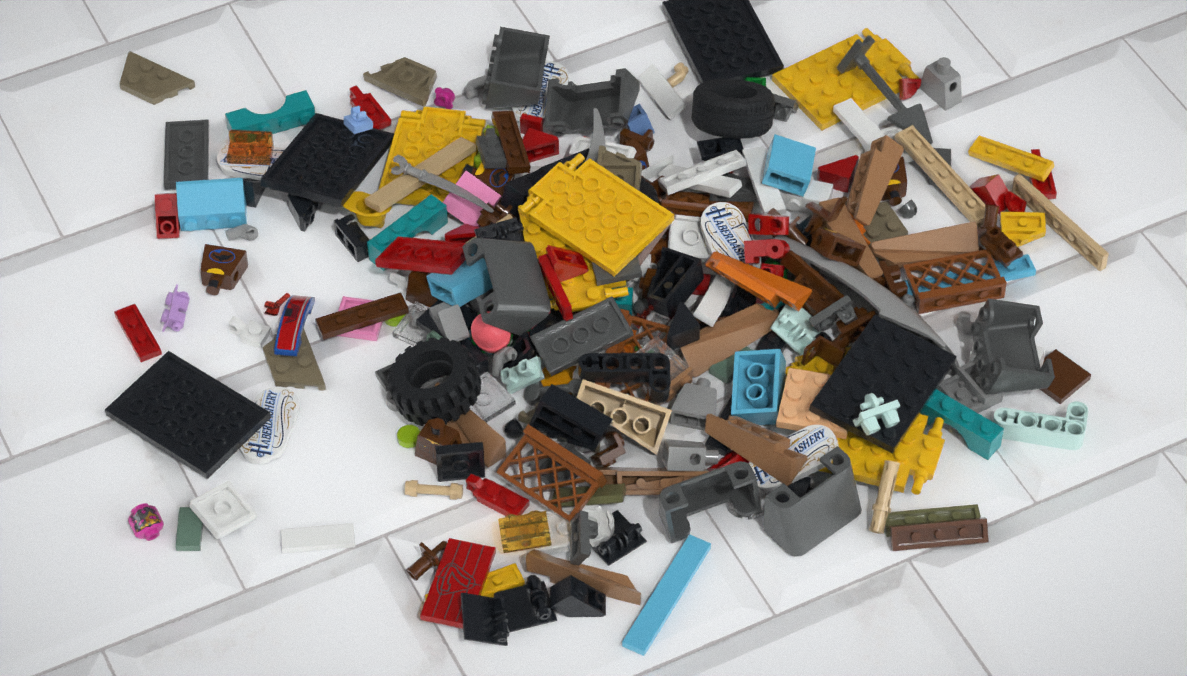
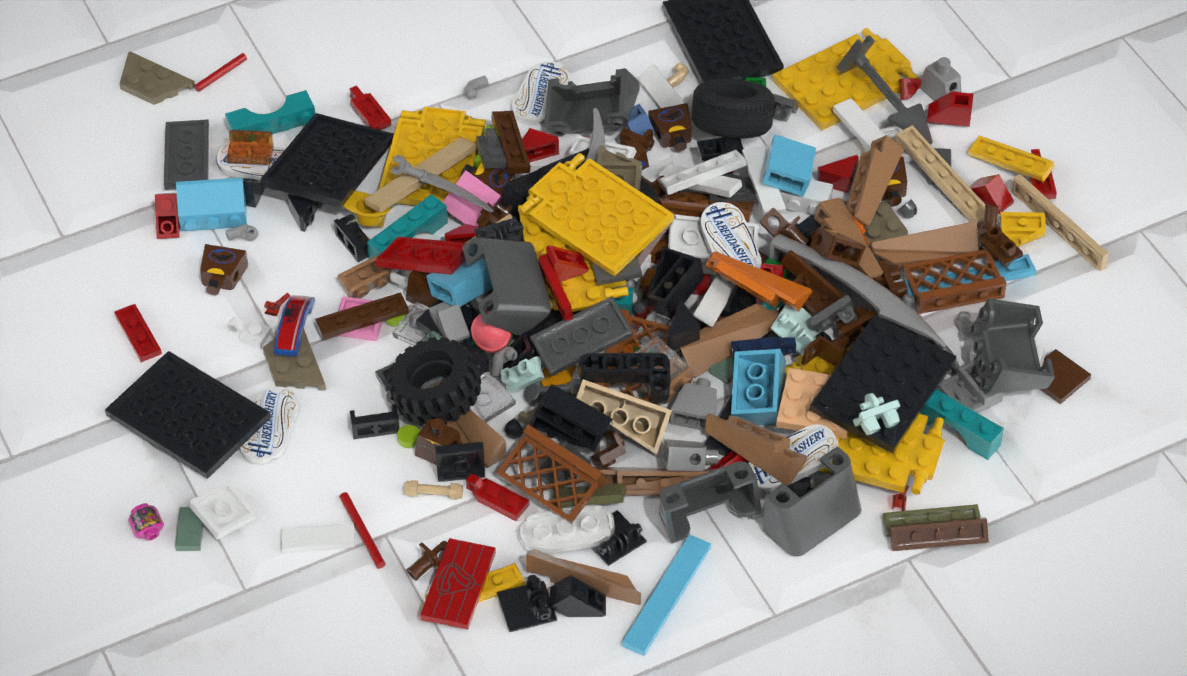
(171, 316): lavender hinge -> none
(220, 72): none -> red bar
(358, 121): light blue tile -> none
(362, 530): none -> red bar
(363, 278): none -> medium nougat bracket
(375, 424): none -> black hinge
(405, 79): dark tan wing -> none
(444, 97): dark pink plate -> none
(485, 618): black hinge -> none
(516, 70): dark grey windscreen -> none
(524, 531): clear yellow brick -> none
(529, 121): red tile -> none
(580, 534): dark grey hinge -> none
(672, 126): none -> reddish brown torso
(765, 248): red leg -> none
(769, 224): red leg -> none
(786, 344): none -> dark blue hinge
(821, 214): reddish brown bracket -> none
(883, 501): tan pin -> none
(900, 499): none -> clear red hand
(951, 109): none -> red slope
(1014, 202): red tile -> none
(1045, 429): light aqua beam -> none

